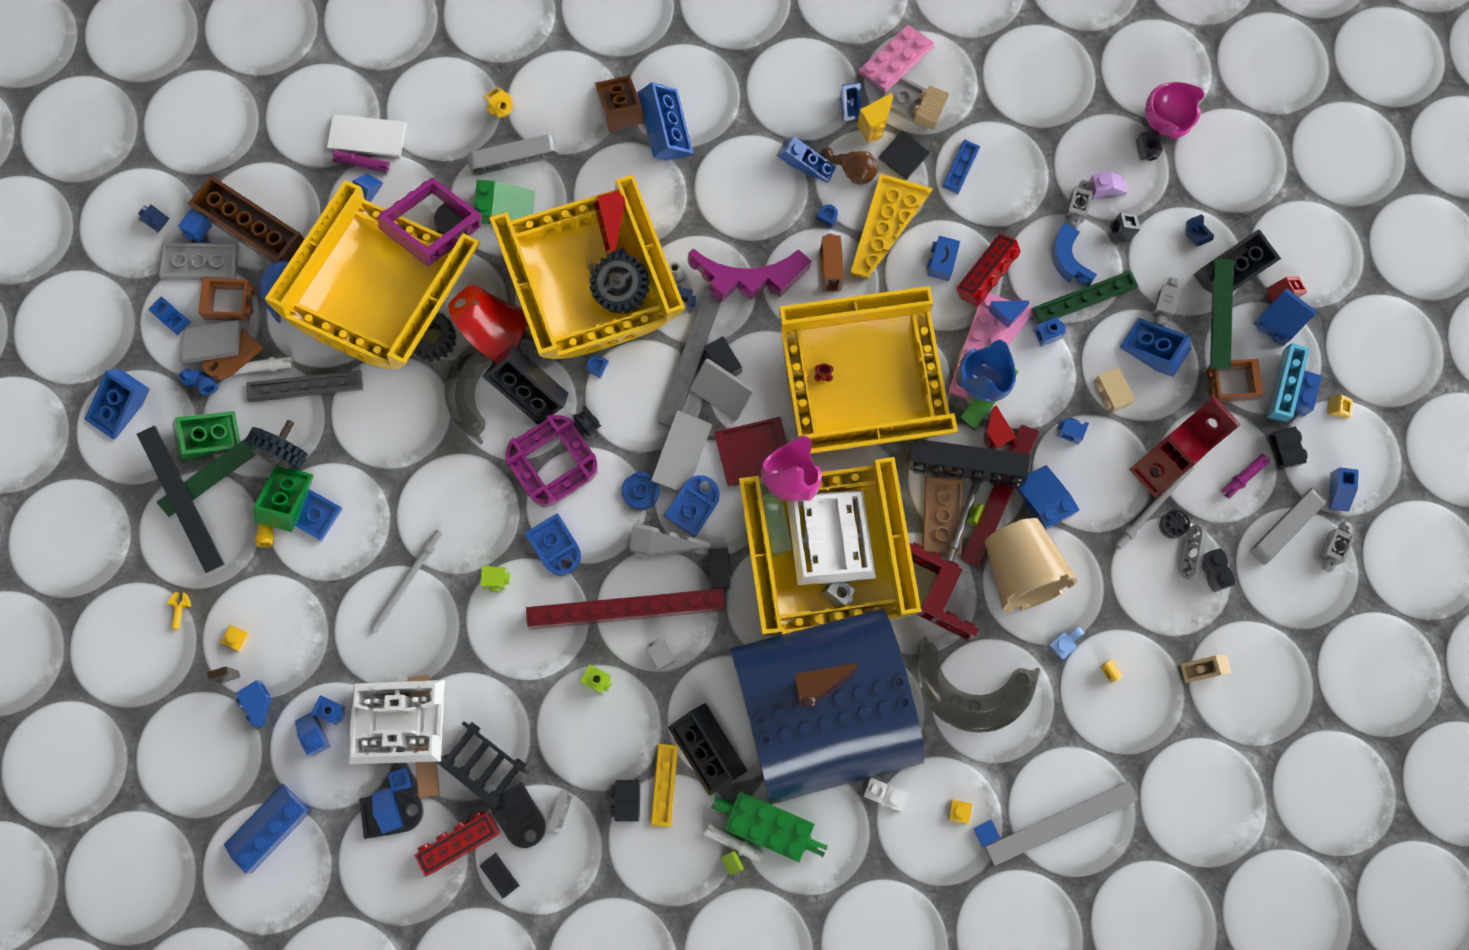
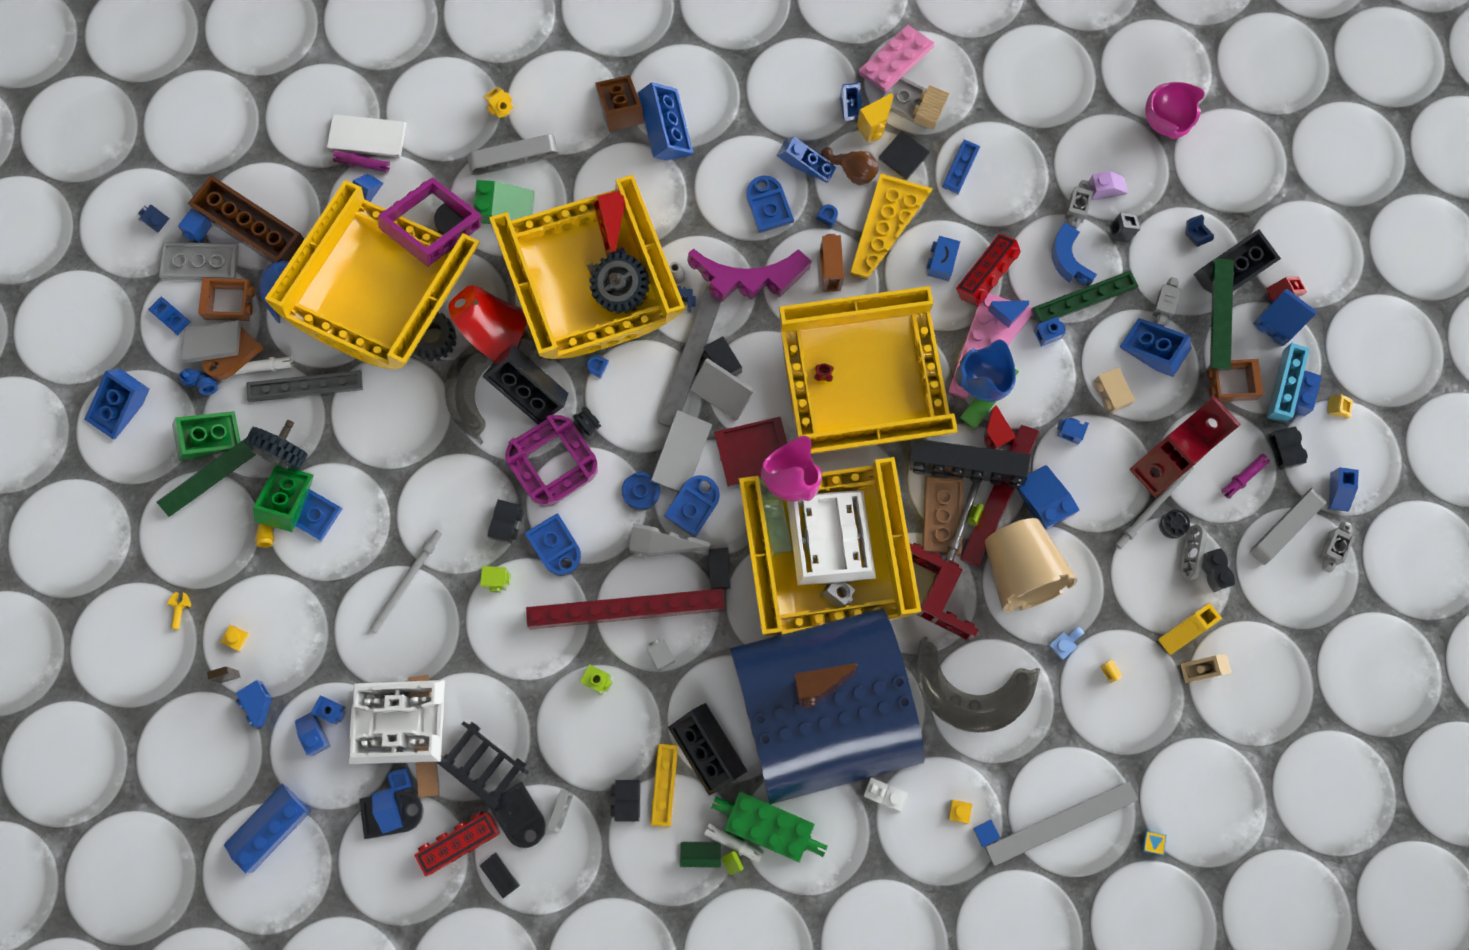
(180, 499): black tile -> none
(505, 521): none -> black brick
(700, 854): none -> dark green panel
(768, 205): none -> blue tile
(1152, 139): black brick -> none
(1154, 843): none -> tile
(1190, 628): none -> yellow slope

